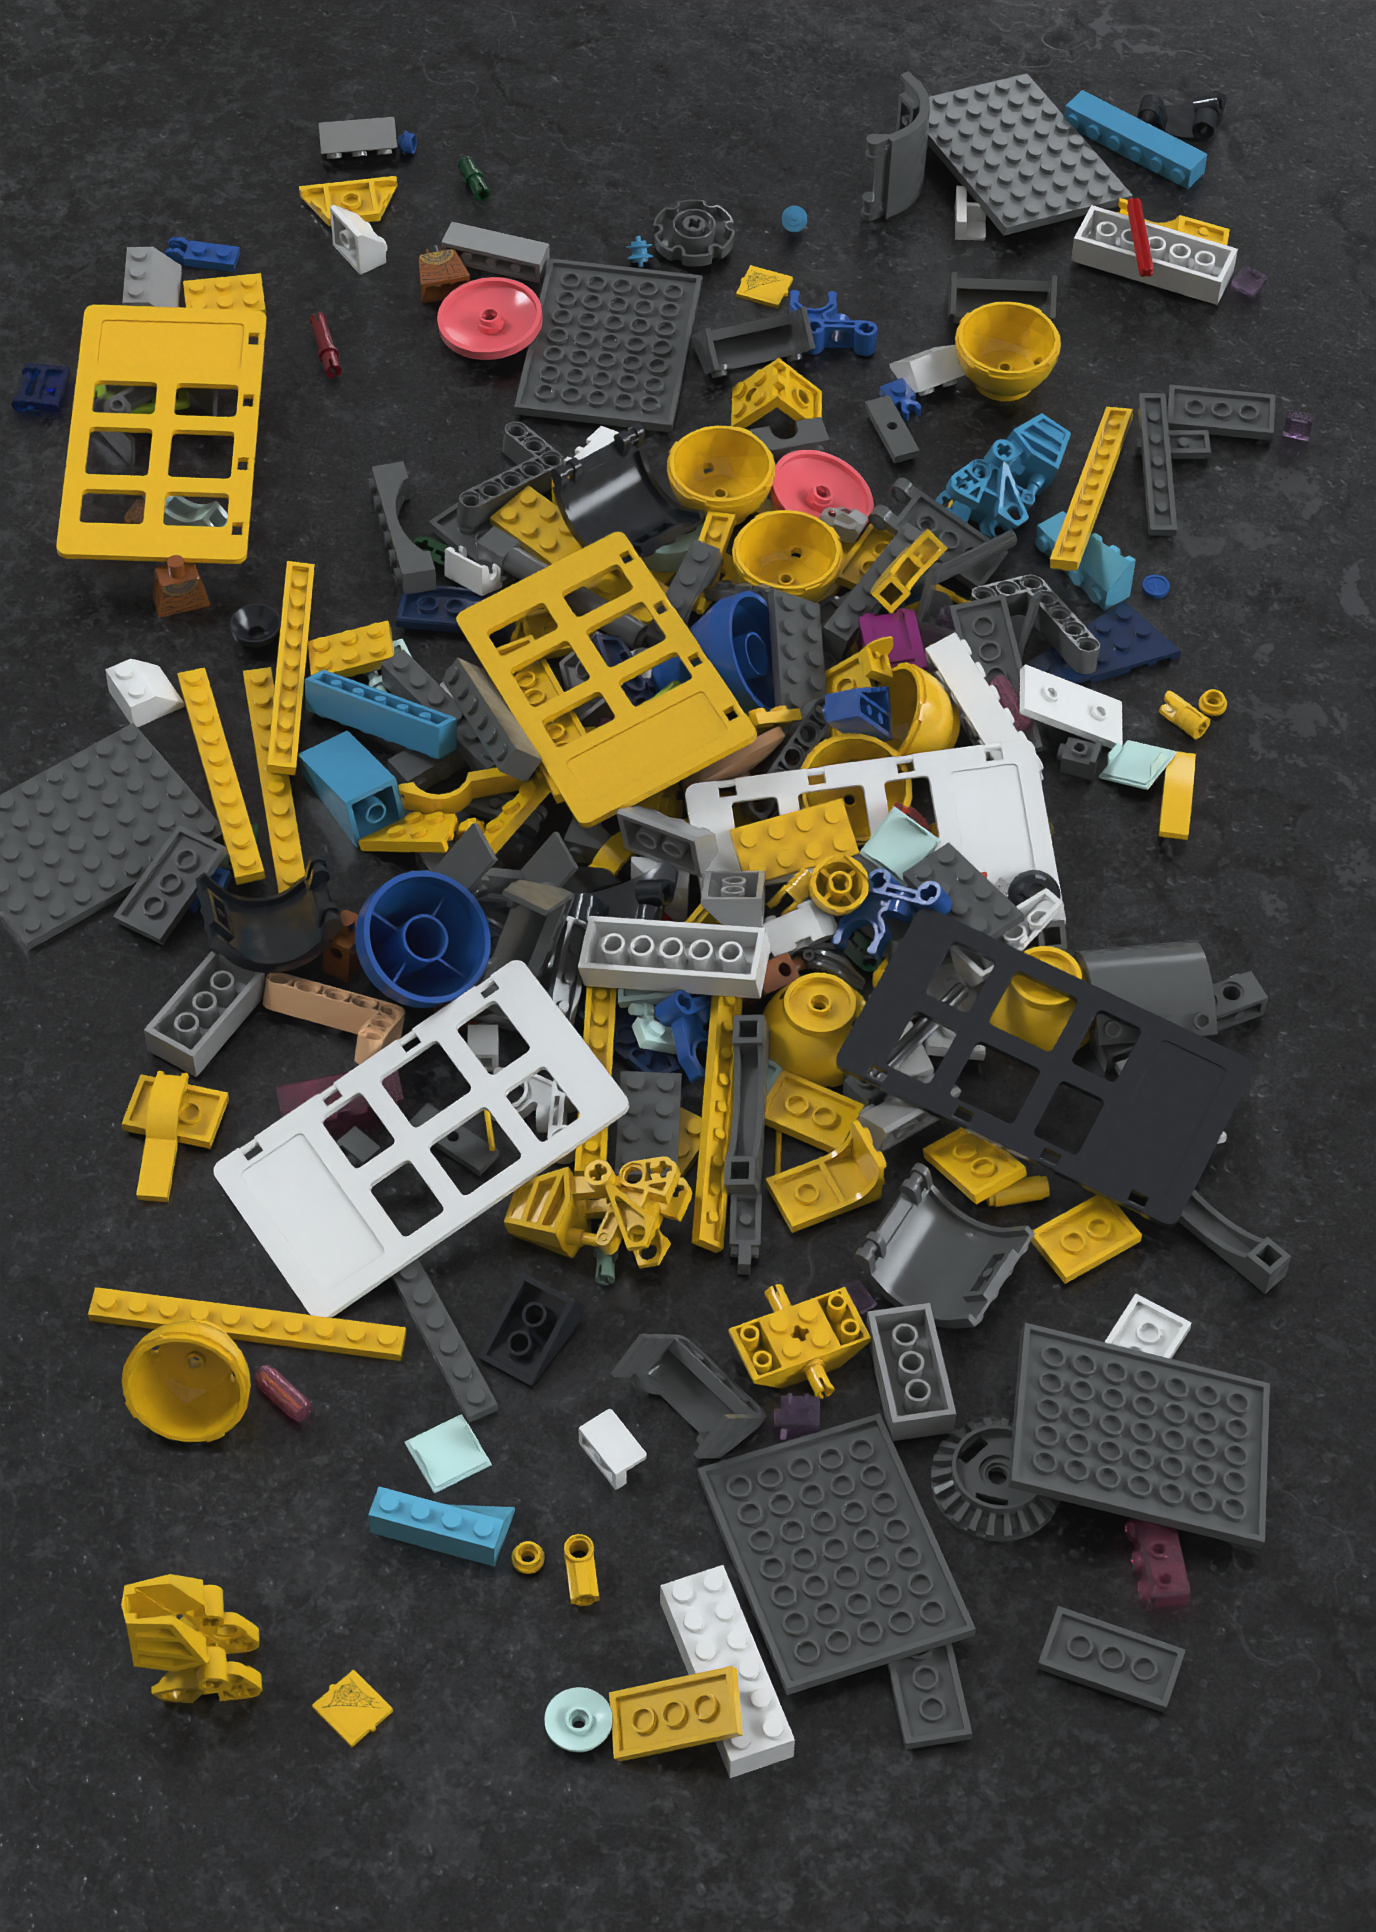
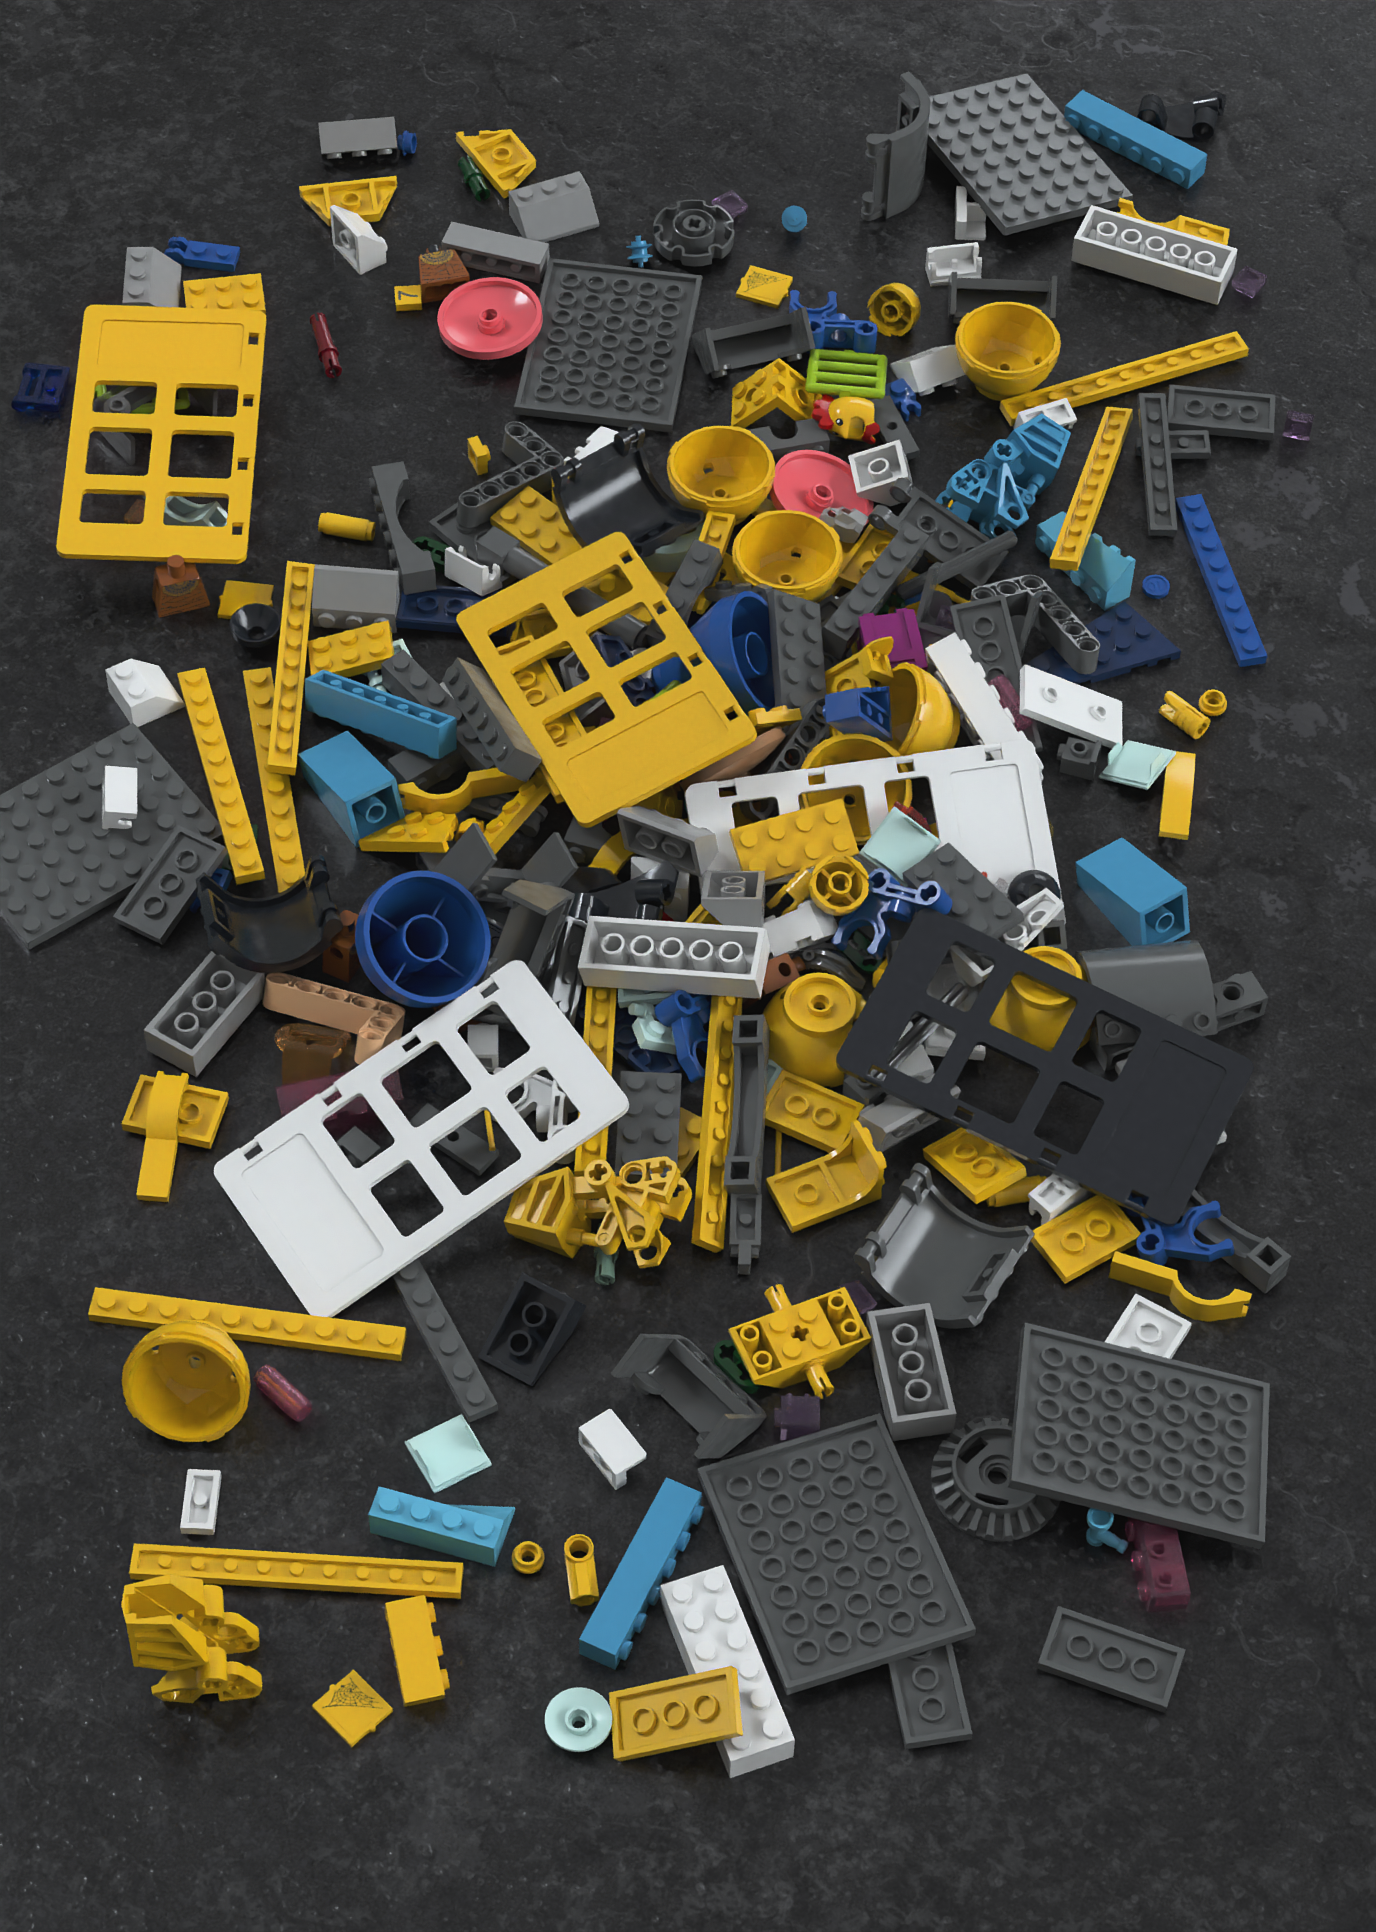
(119, 797): none -> white hinge
(200, 1502): none -> white plate
(238, 594): none -> yellow piece
(299, 1570): none -> yellow plate
(309, 1061): none -> clear orange piece
(346, 526): none -> yellow piece
(354, 597): none -> light grey slope
(408, 298): none -> yellow tile
(416, 1650): none -> yellow wedge
(478, 455): none -> yellow plate
(499, 157): none -> yellow wing
(553, 208): none -> light grey slope
(640, 1574): none -> dark azure brick
(731, 203): none -> clear purple plate
(735, 1369): none -> dark green beam
(846, 416): none -> yellow piece
(877, 369): none -> lime bar
(877, 471): none -> white slope
(894, 309): none -> yellow cylinder
(906, 569): yellow arch -> none
(953, 258): none -> white hinge
(1055, 1197): none -> white hinge
(1058, 411): none -> white hinge
(1098, 1533): none -> medium azure piece
(1131, 375): none -> yellow plate
(1135, 894): none -> dark azure slope
(1140, 237): red axle -> none
(1166, 1282): none -> yellow piece
(1179, 1239): none -> blue piece
(1220, 581): none -> blue plate

